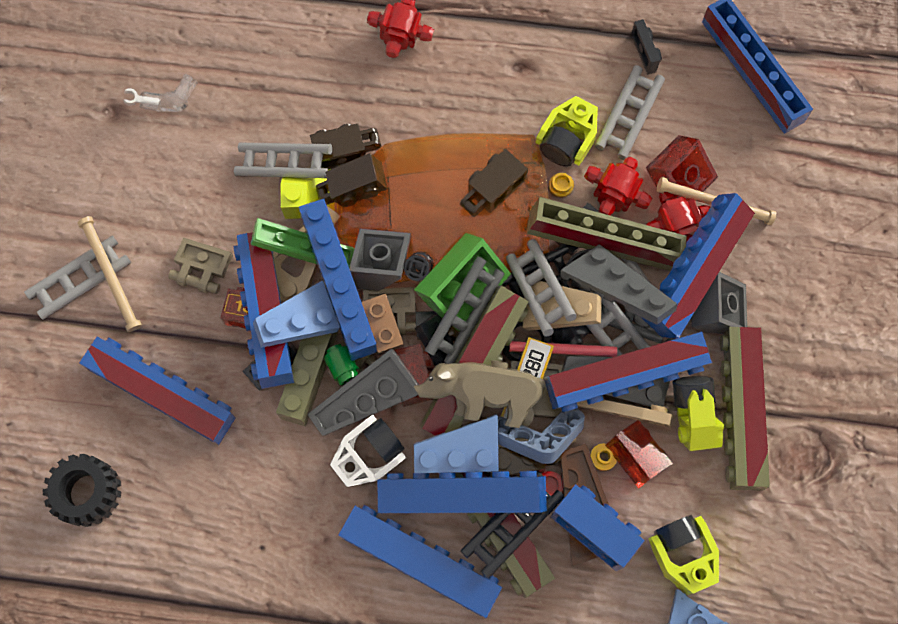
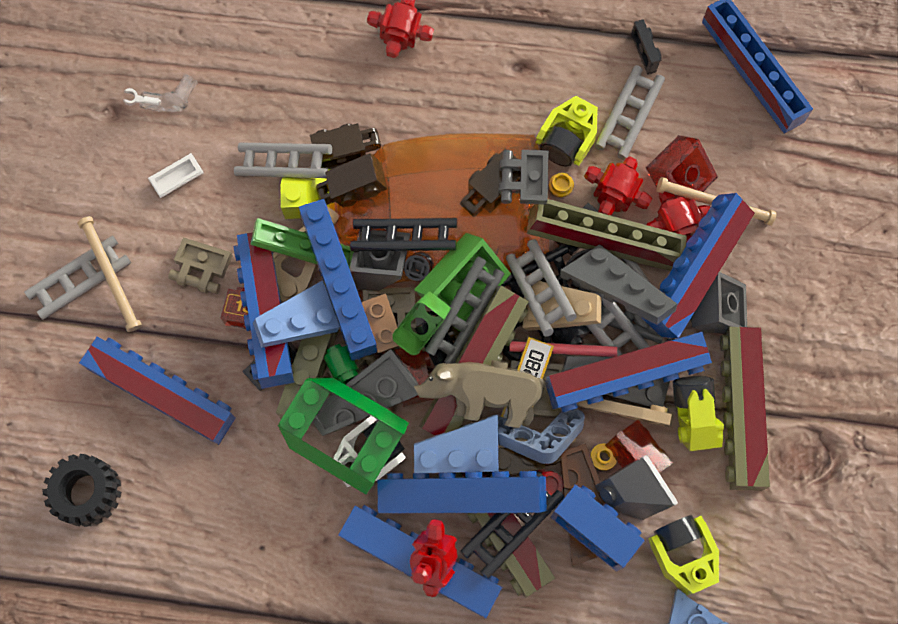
(175, 175): none -> white tile
(373, 452): none -> green wedge
(406, 337): none -> bright green piece
(415, 244): none -> black bar
(433, 558): none -> red piece
(533, 177): none -> dark grey plate
(637, 490): none -> dark grey slope

